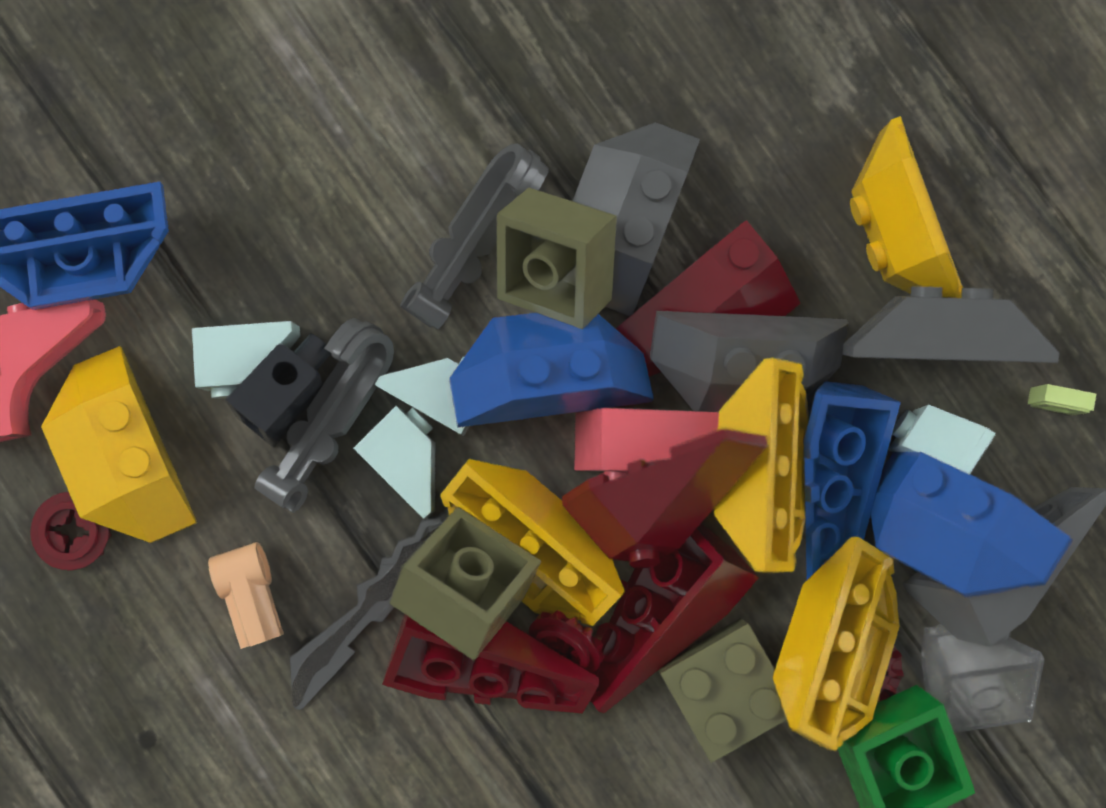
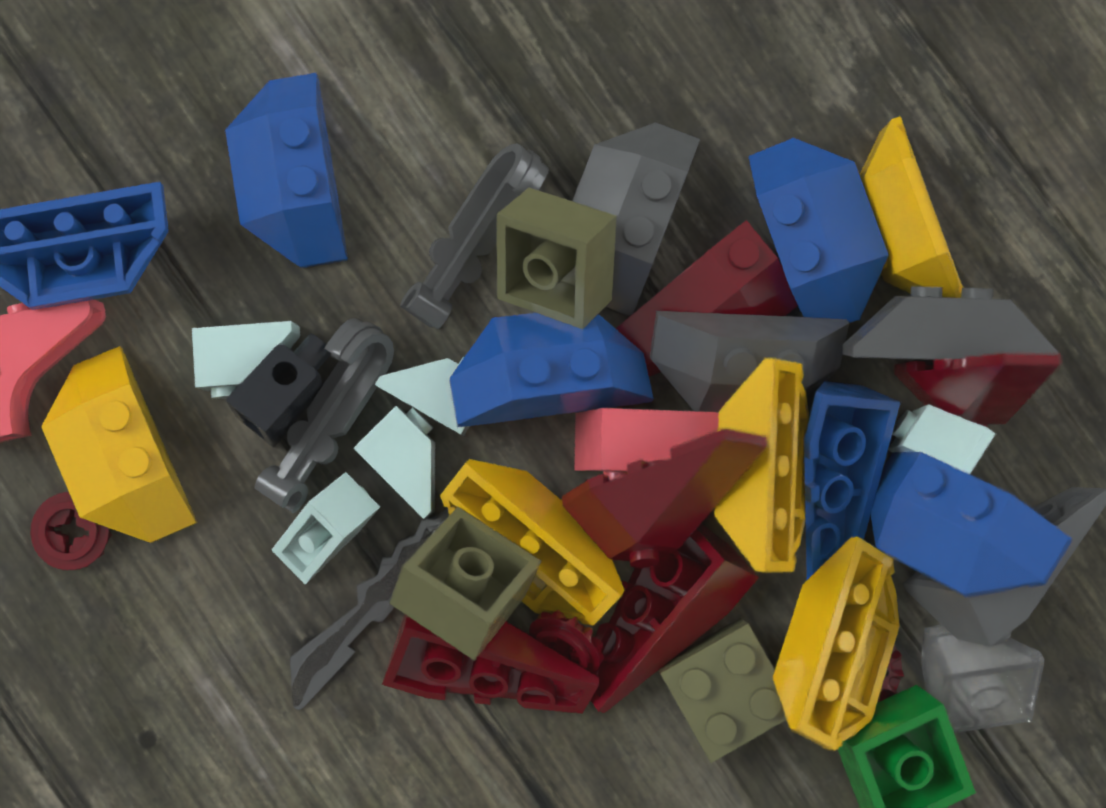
(244, 582): light nougat piece -> none
(287, 172): none -> blue wedge
(325, 527): none -> light aqua slope
(820, 227): none -> blue wedge
(980, 386): none -> dark red wedge
(1061, 399): yellowish green tile -> none

